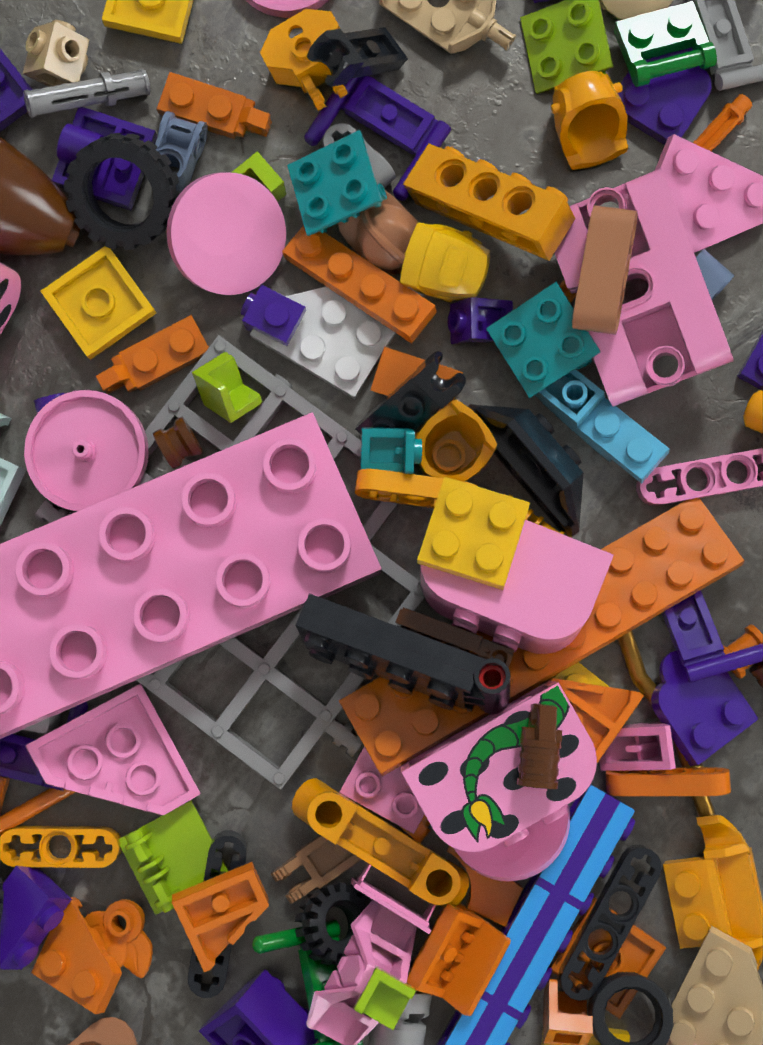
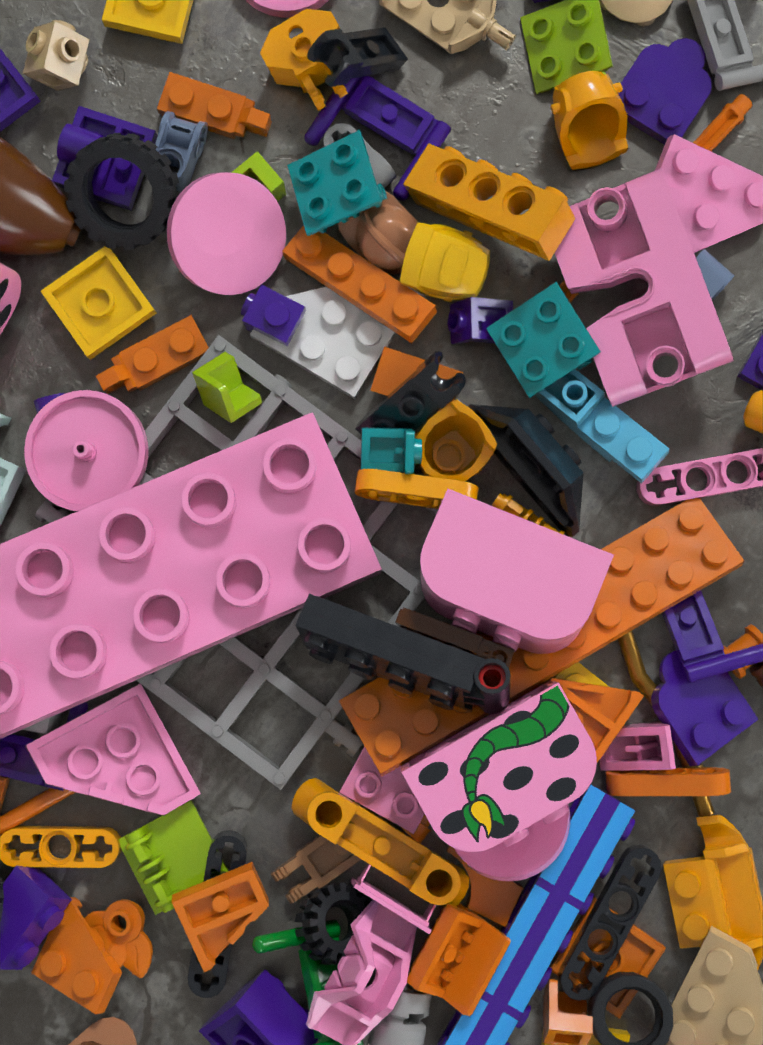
(104, 89): light grey pin -> none
(177, 442): reddish brown wheel -> none
(384, 998): lime panel -> none
(473, 533): yellow plate -> none
(540, 749): reddish brown hinge -> none
(604, 269): nougat beam -> none
(662, 34): plate -> none

